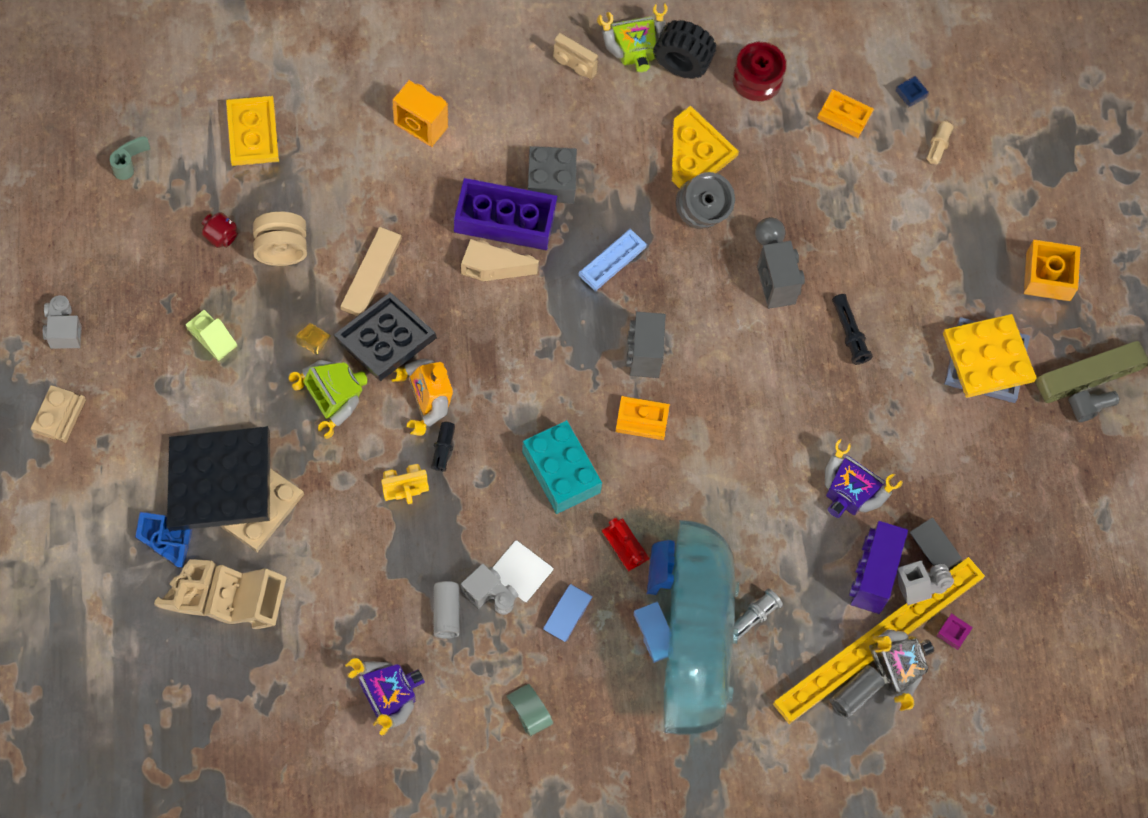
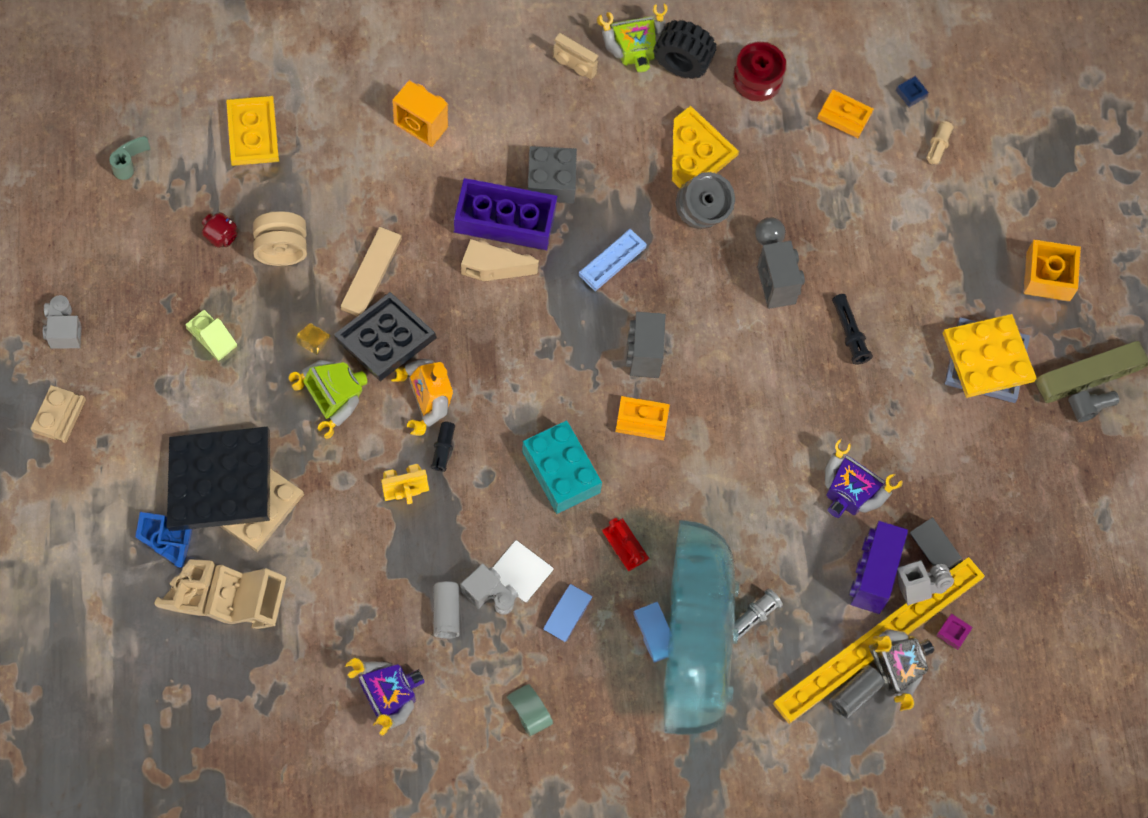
(661, 566): blue slope -> none

